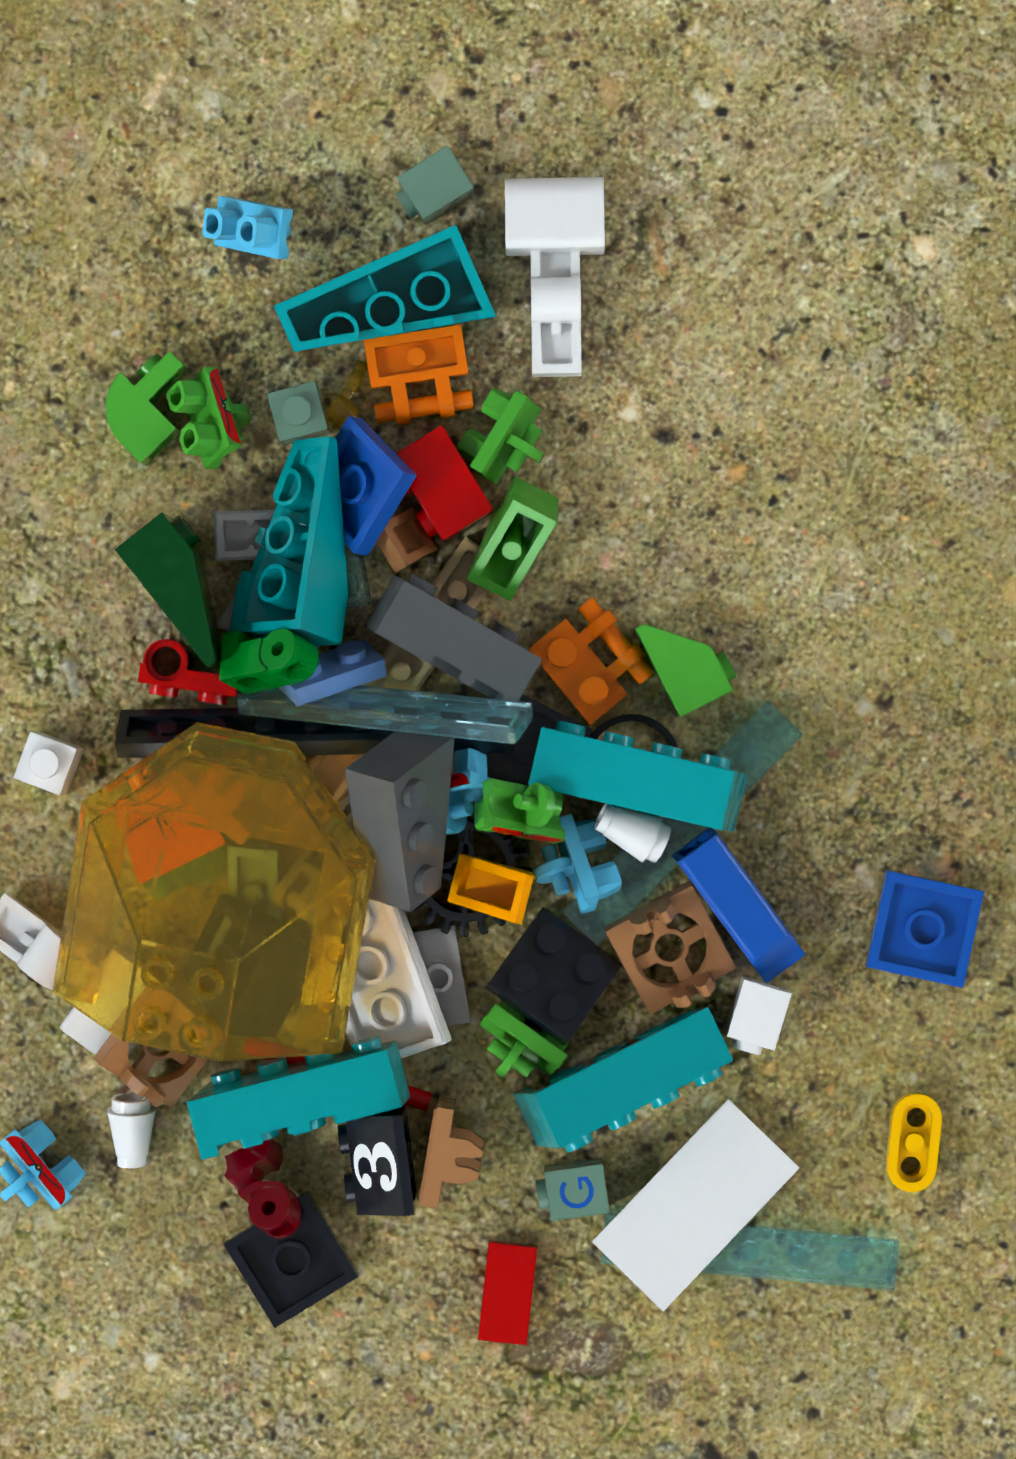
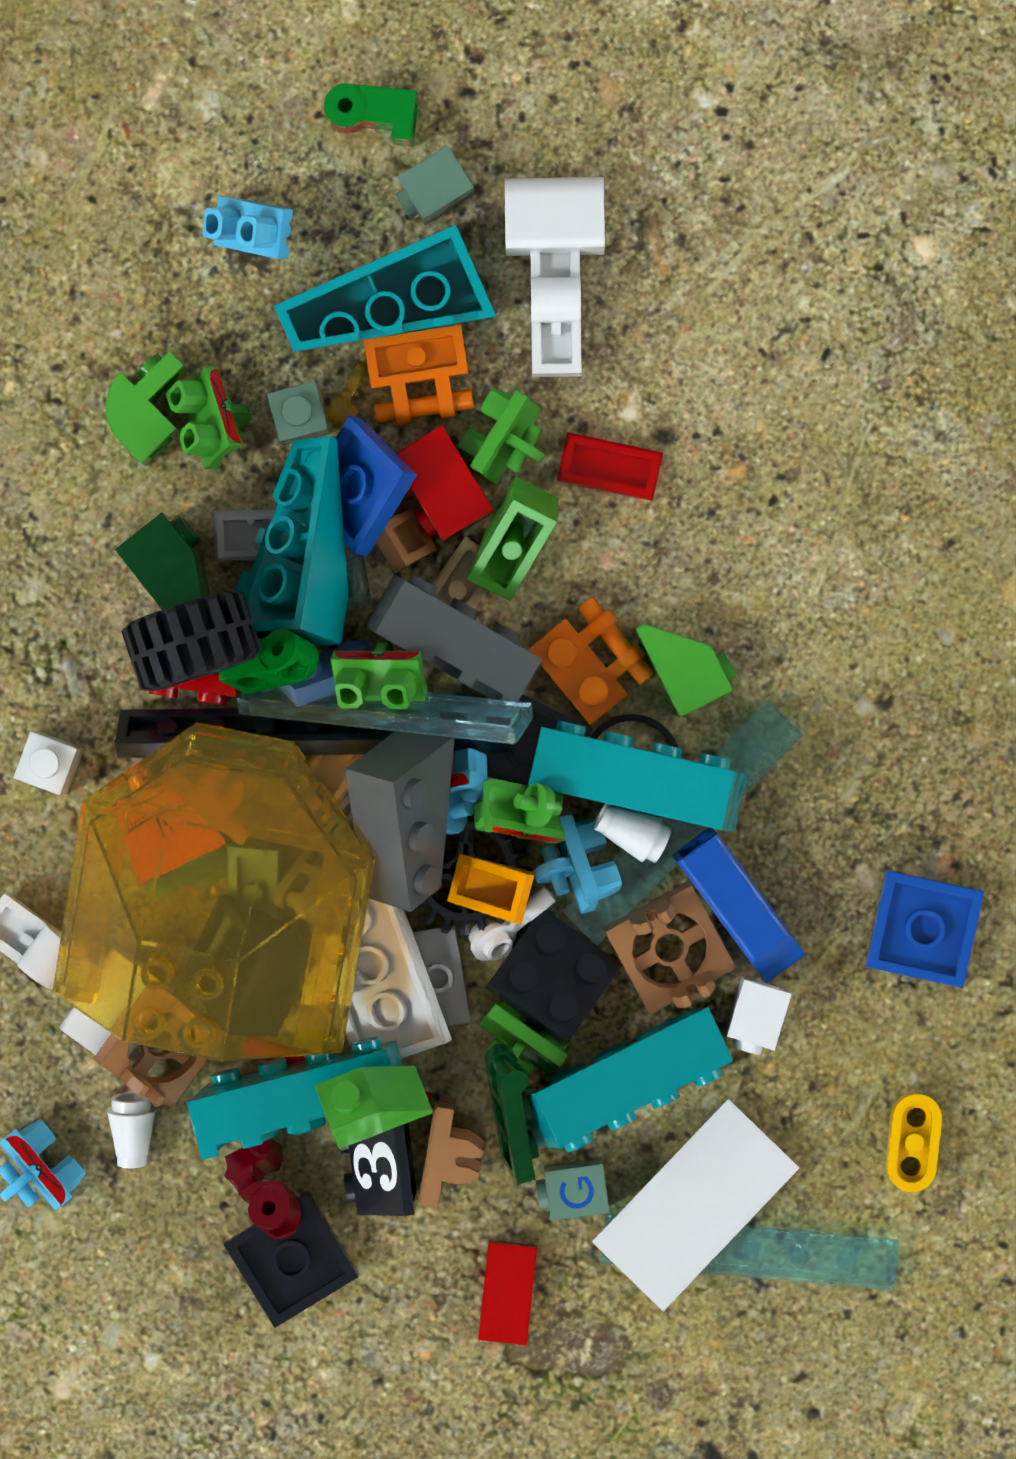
(191, 640): none -> black tyre
(372, 1101): none -> bright green slope
(374, 107): none -> green leg
(378, 675): none -> bright green hips
(498, 938): none -> white plate
(511, 1110): none -> dark green plate
(609, 466): none -> red tile

